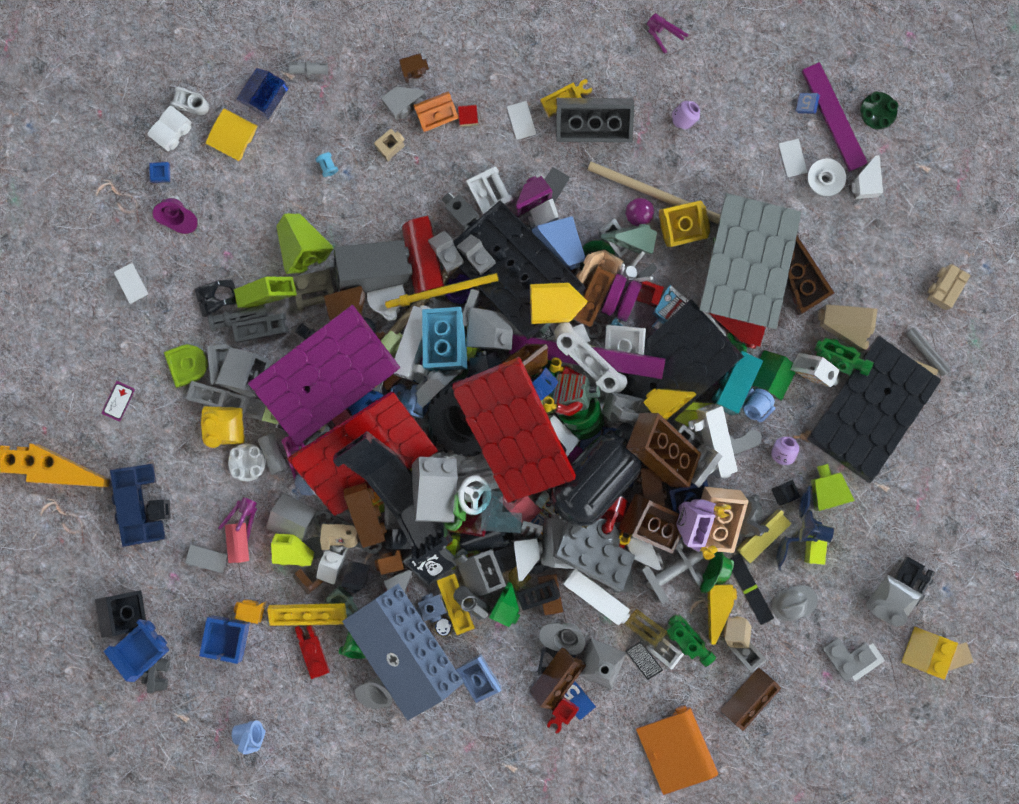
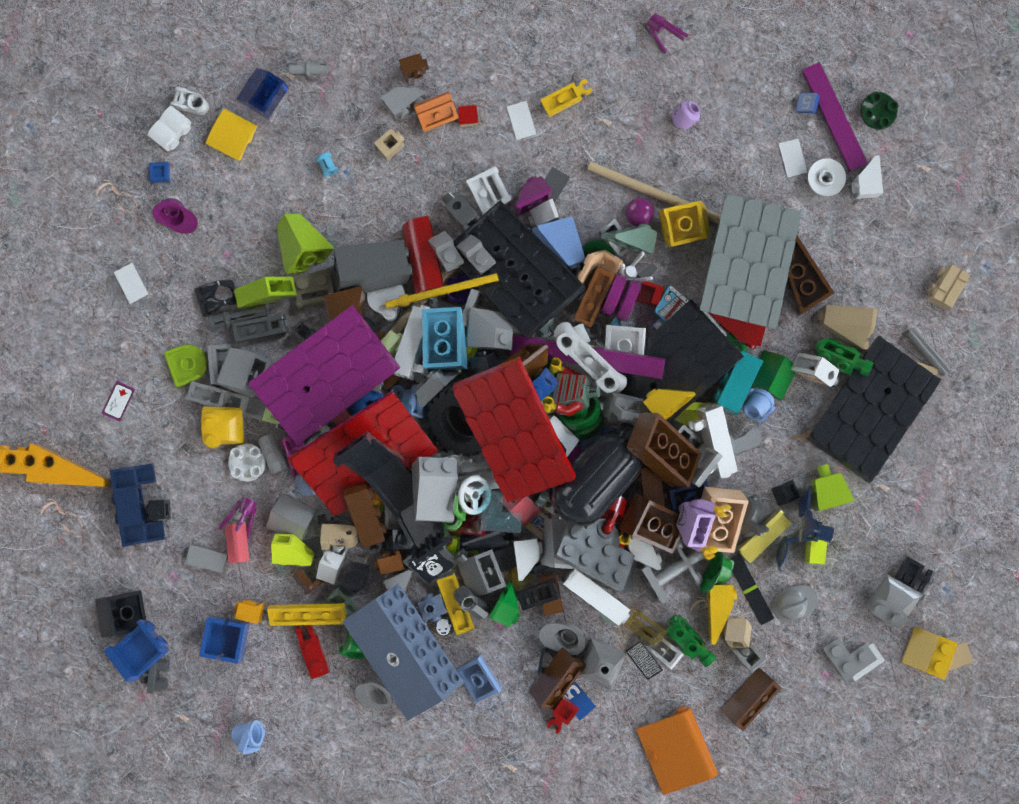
(537, 532): light grey tile -> none
(554, 303): yellow tile -> none
(594, 120): dark grey brick -> none
(785, 450): lavender head -> none

